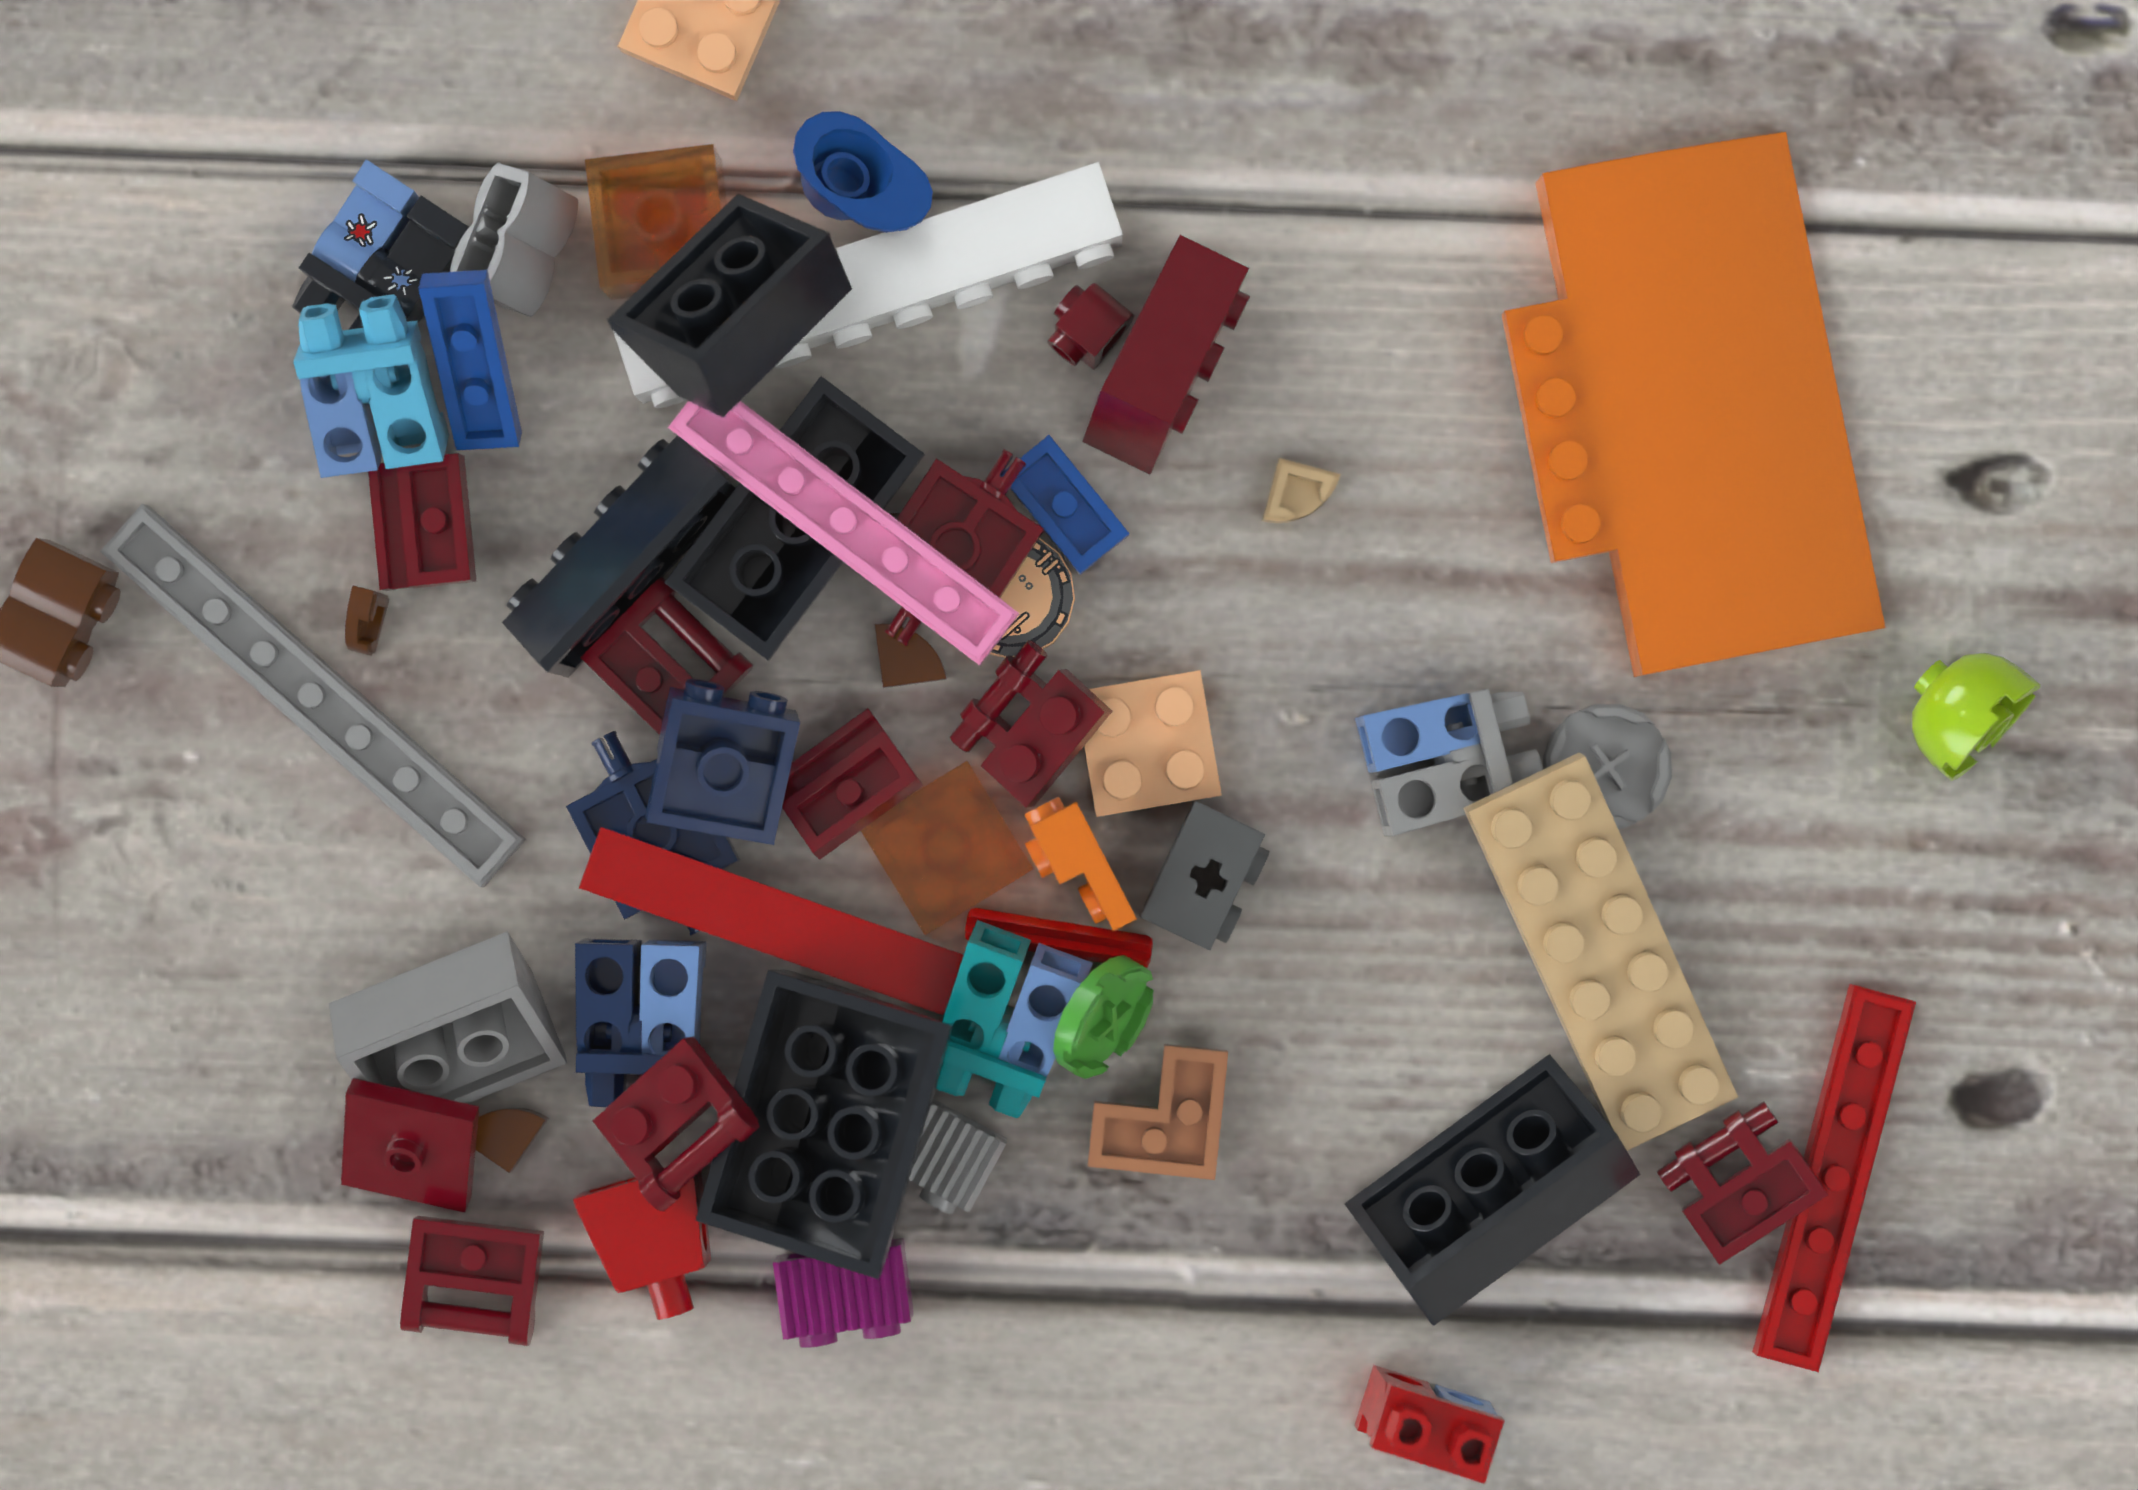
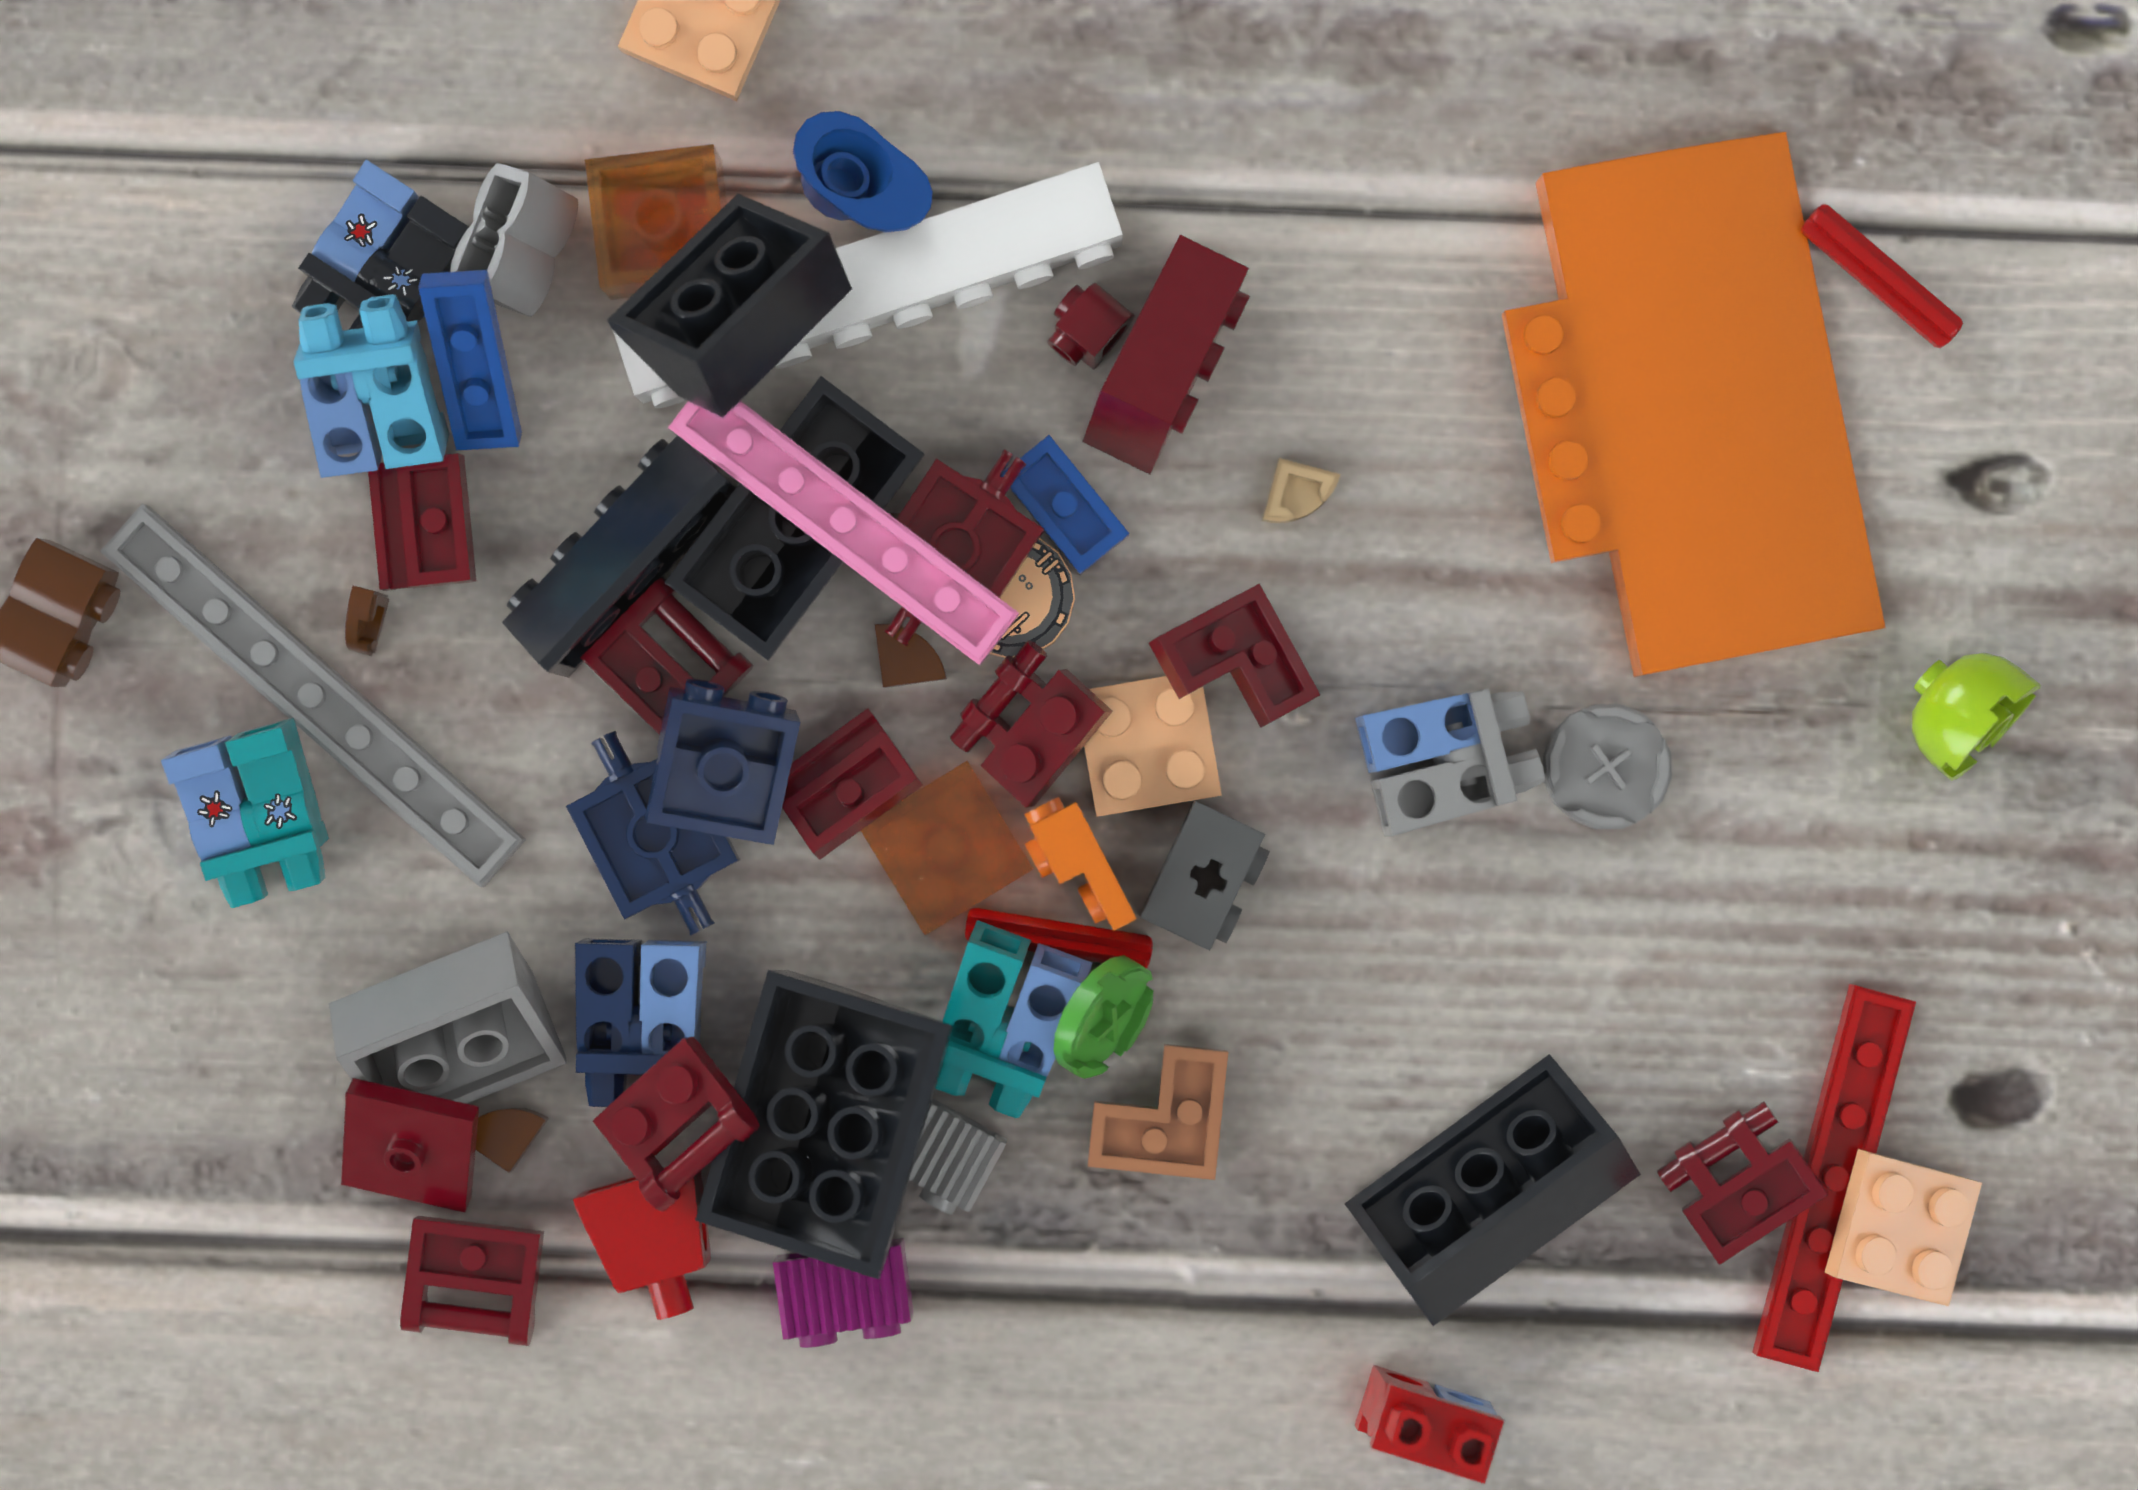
(250, 807): none -> teal hips
(771, 920): red tile -> none
(1246, 641): none -> dark red plate
(1601, 951): tan plate -> none
(1881, 276): none -> red axle
(1903, 1228): none -> light nougat plate

